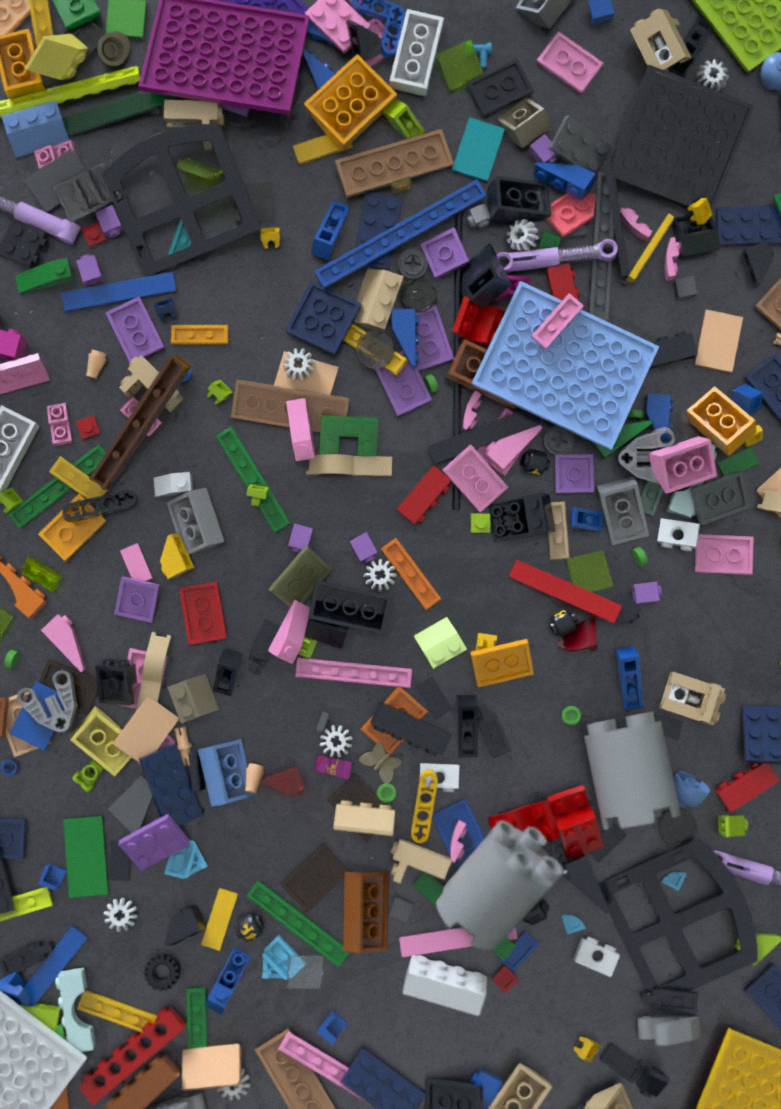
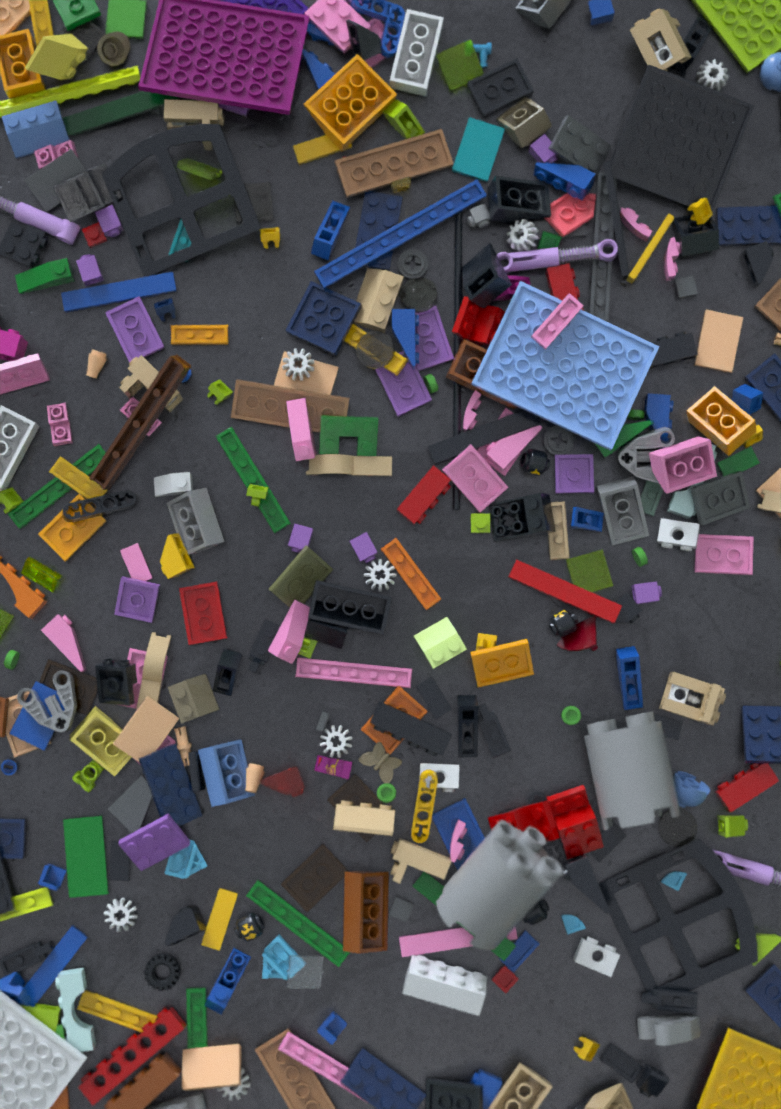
(88, 427): red plate -> none
(445, 253): medium lavender plate -> none
(569, 62): bright pink tile -> none

